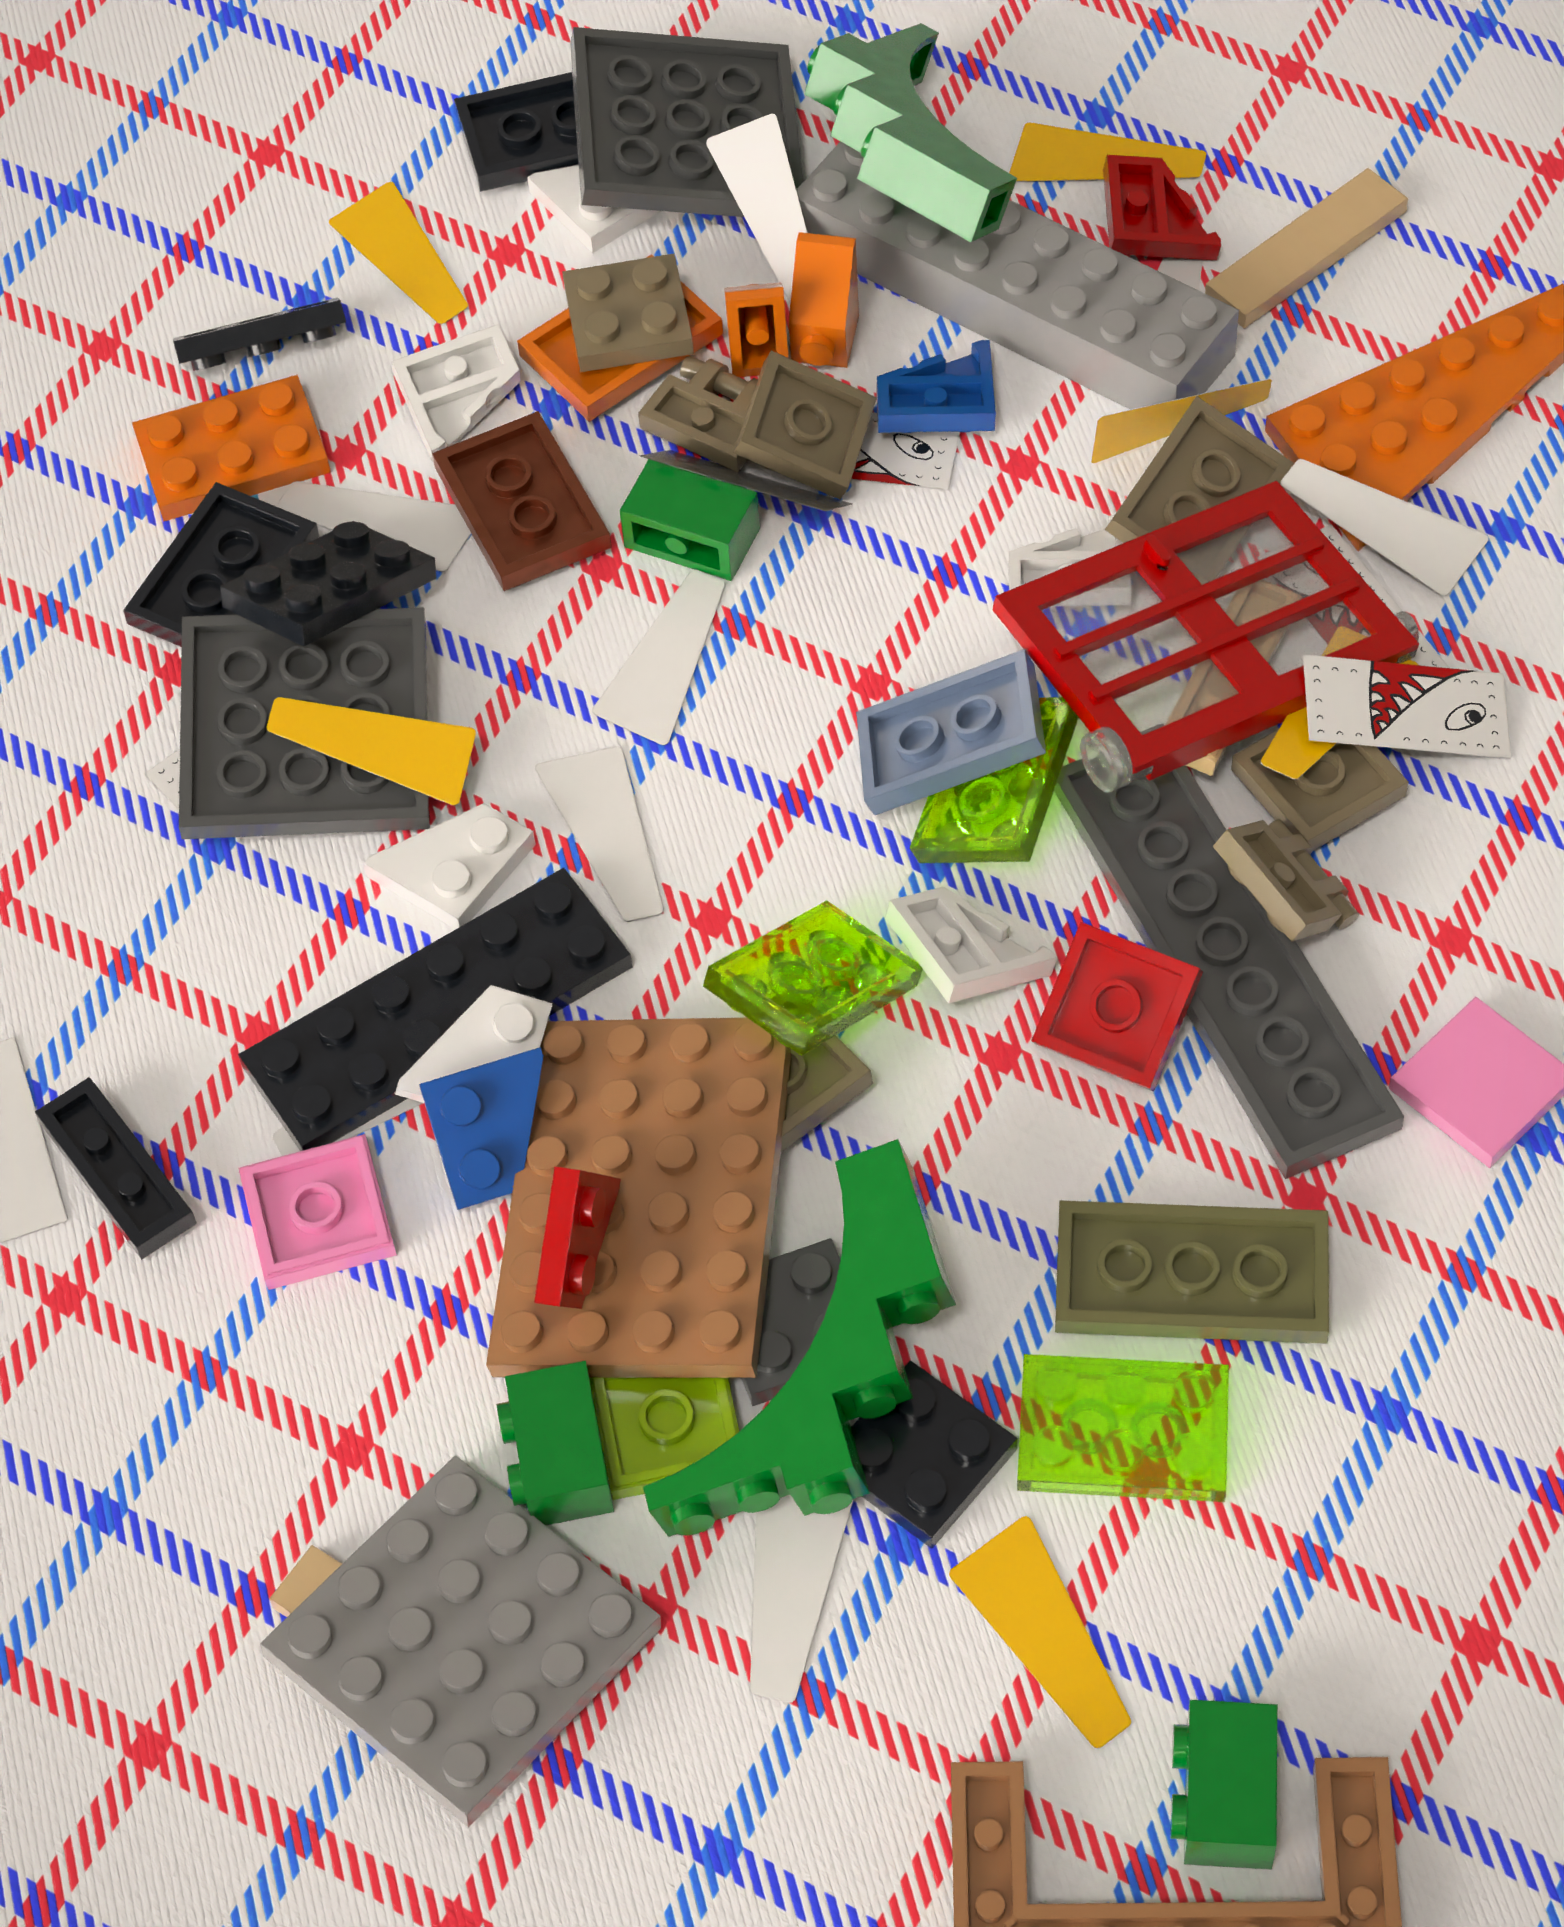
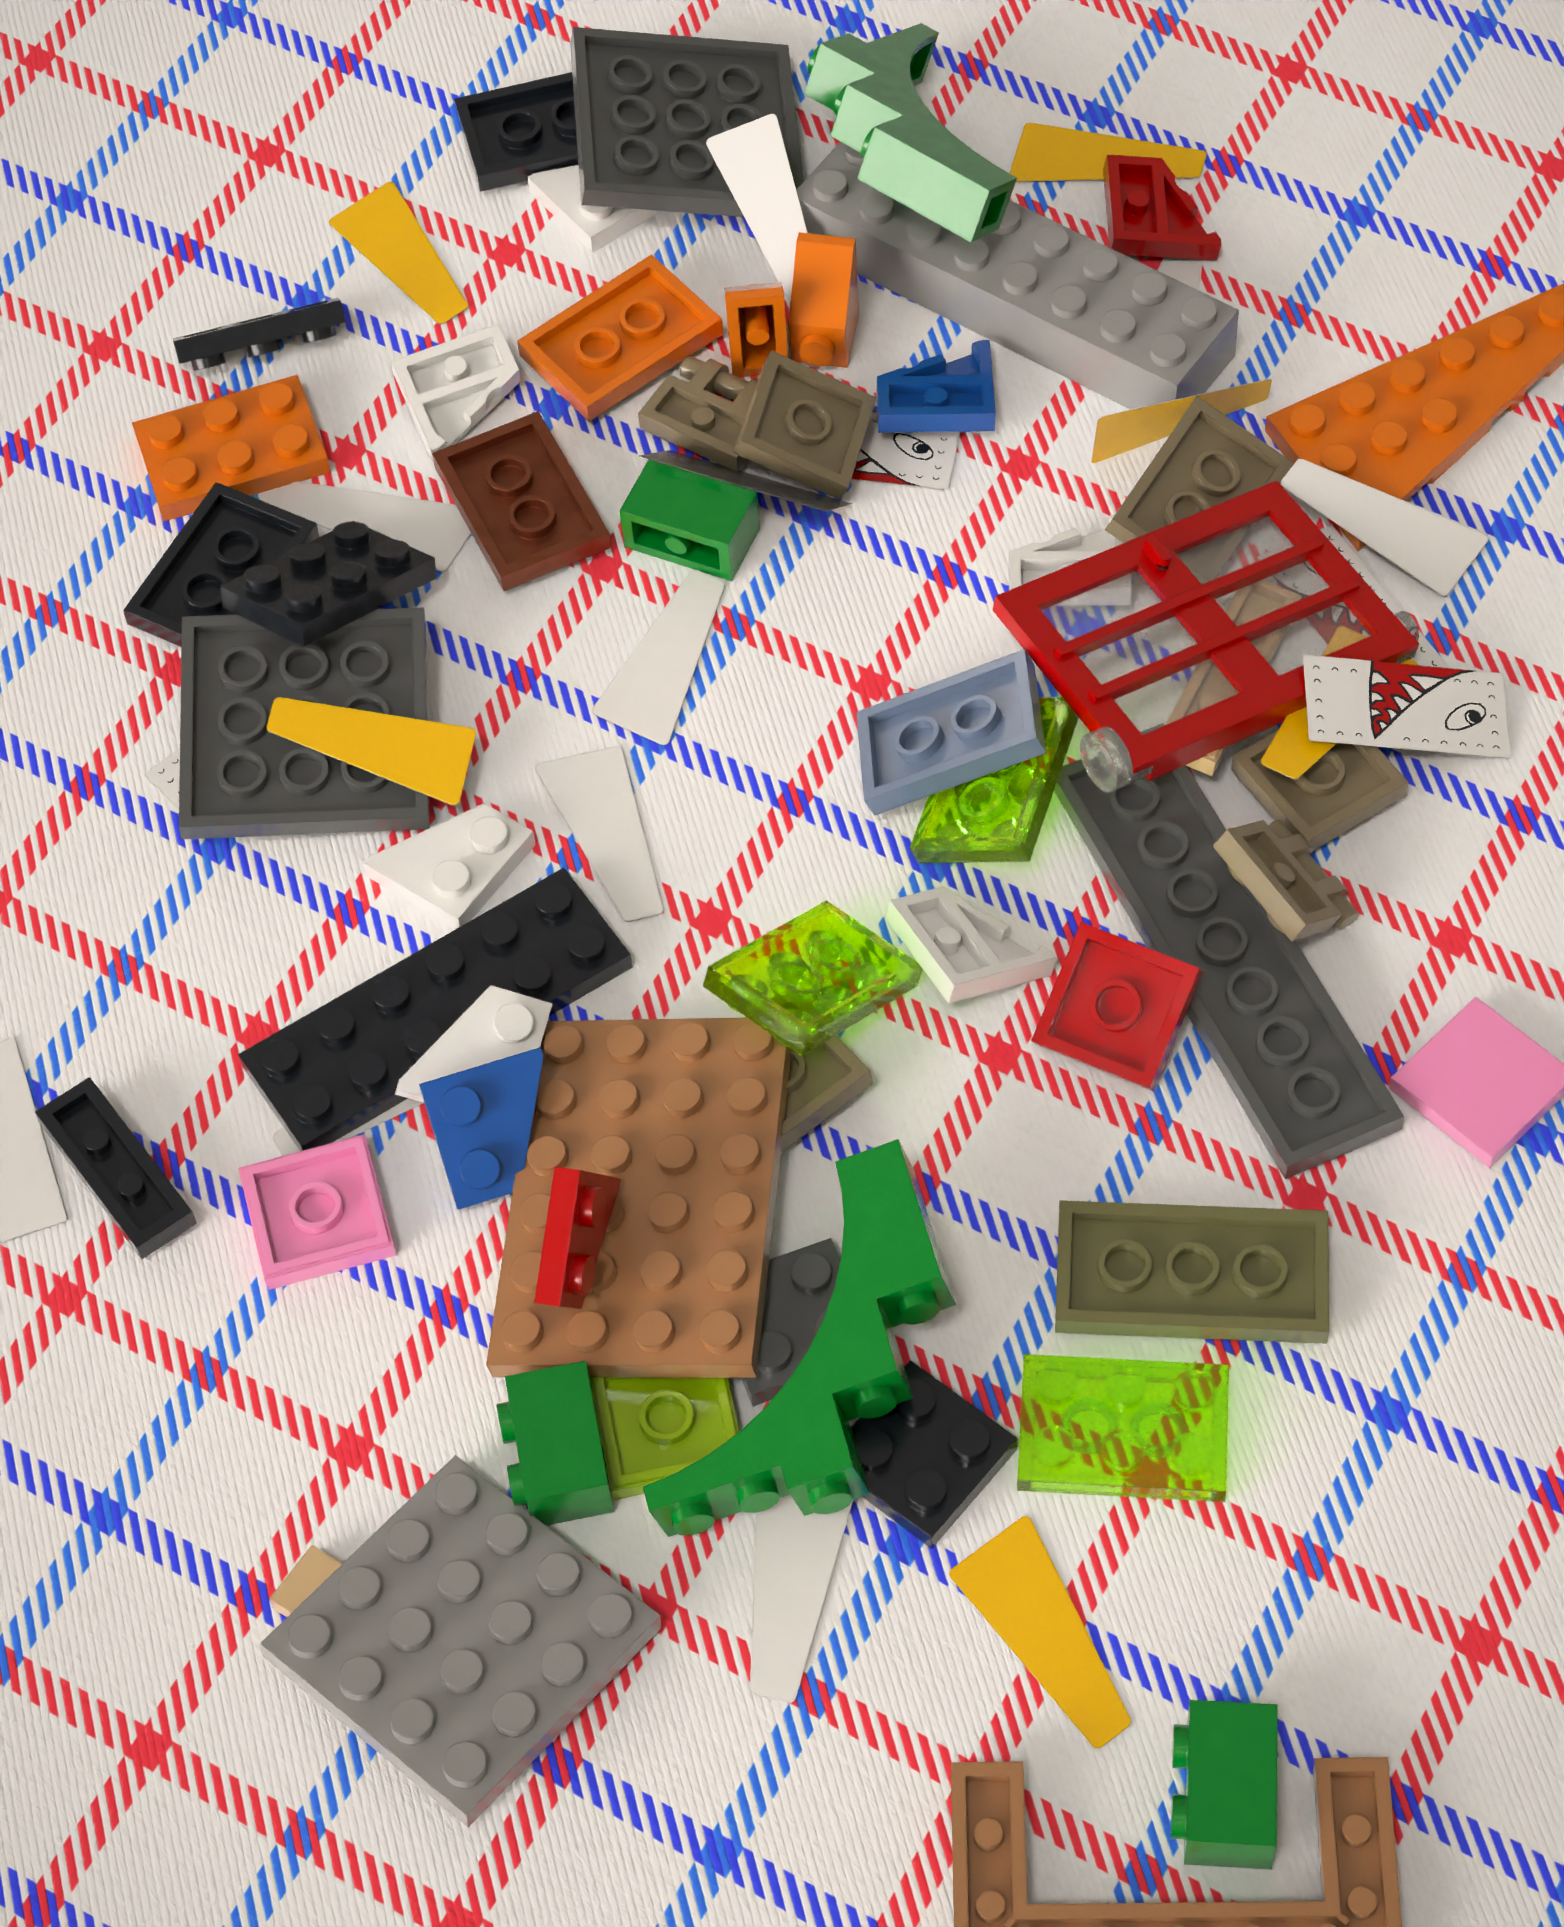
(627, 312): dark tan plate -> none
(1308, 246): tan tile -> none

